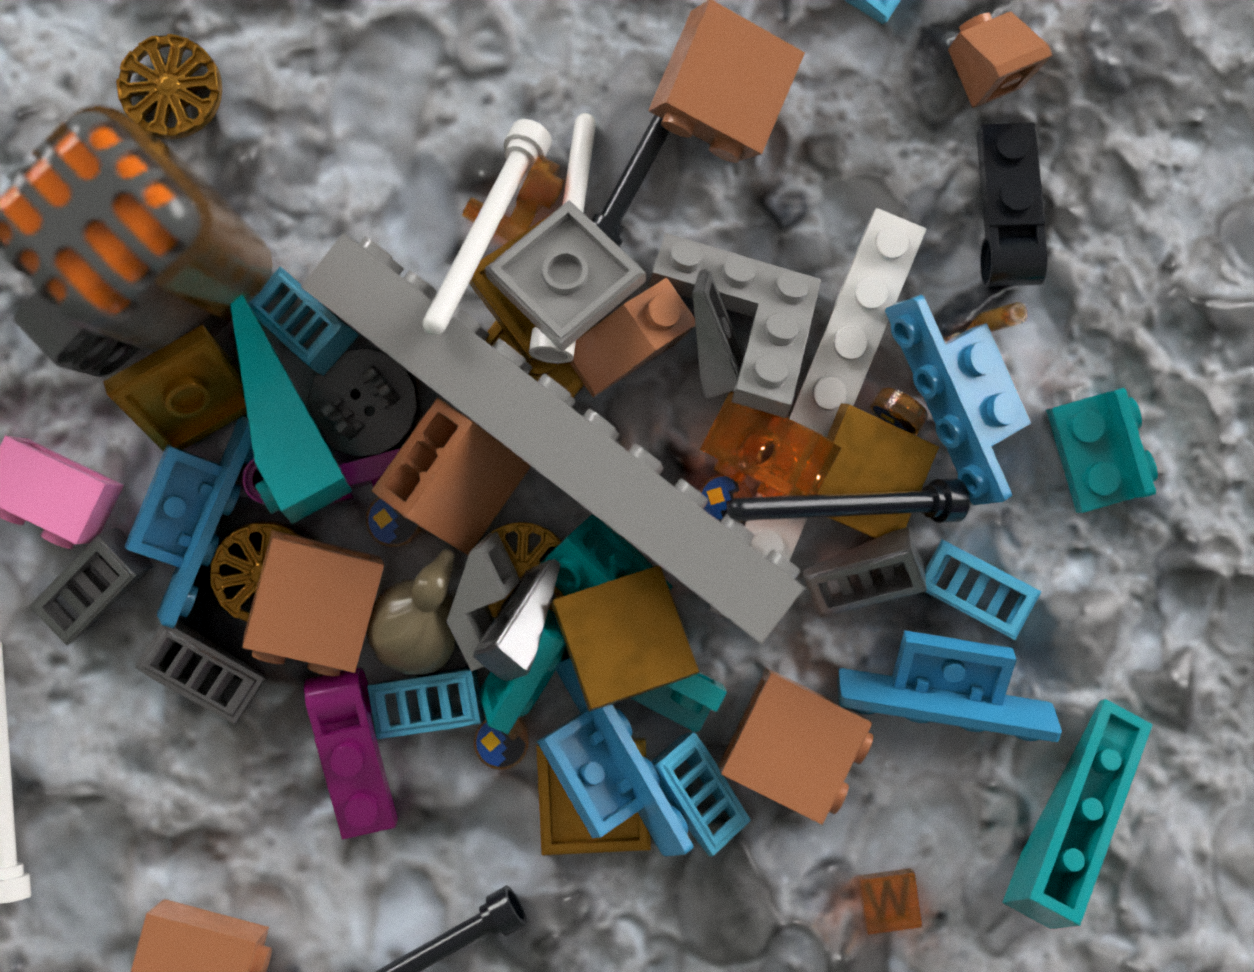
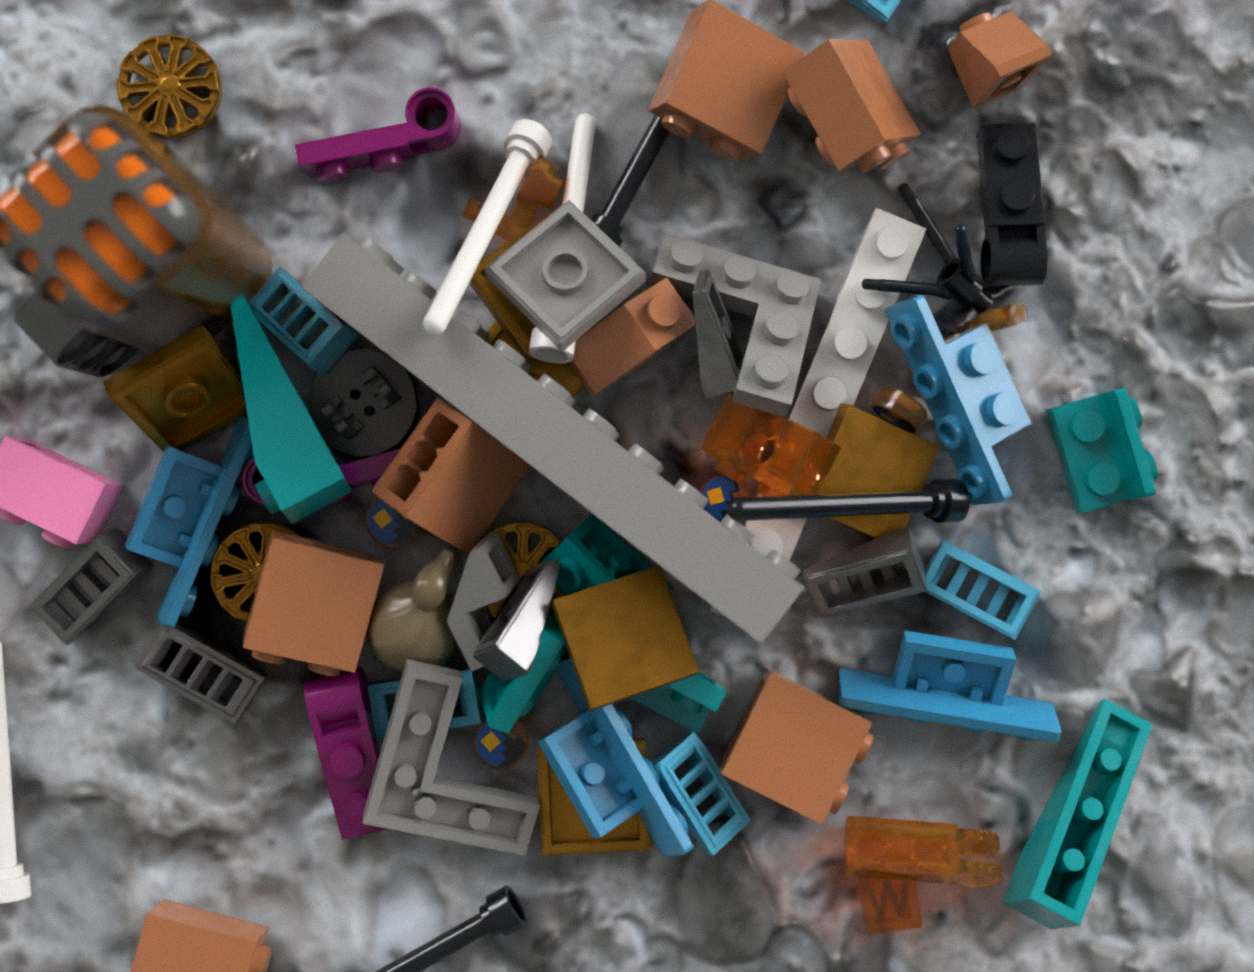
(382, 147): none -> magenta plate
(415, 800): none -> light grey plate
(851, 105): none -> nougat brick
(919, 852): none -> clear orange hinge
(958, 276): none -> black plant

